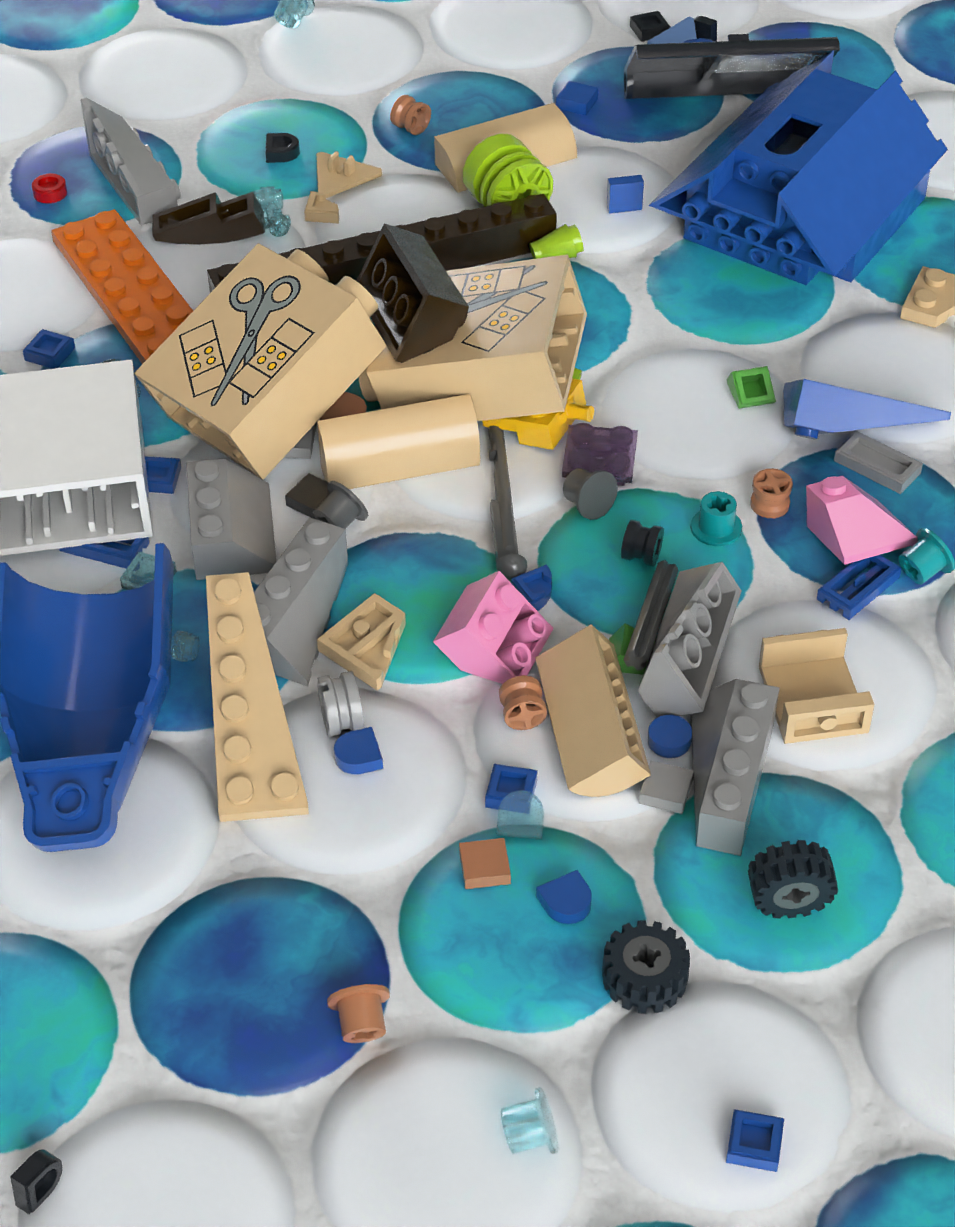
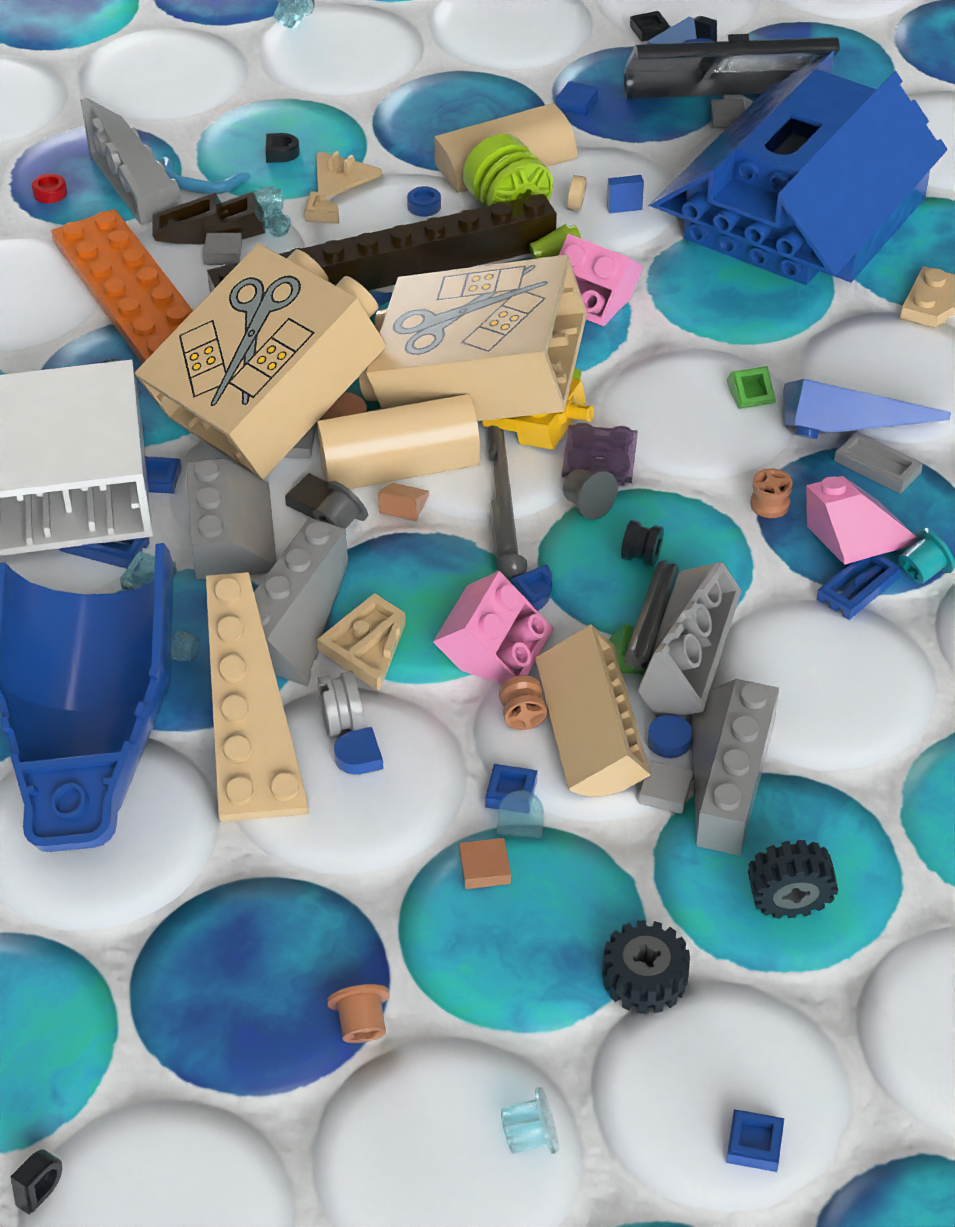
(49, 349): blue tile -> none
(202, 186): none -> dark azure animal
(222, 248): none -> light grey tile
(402, 501): none -> nougat slope
(410, 114): nougat wheel -> none
(413, 294): dark brown slope -> none
(424, 201): none -> blue tile
(566, 898): blue tile -> none
(576, 193): none -> tan tile
(602, 277): none -> bright pink slope
(717, 520): teal piece -> none
(725, 111): none -> light grey tile
(814, 686): tan panel -> none

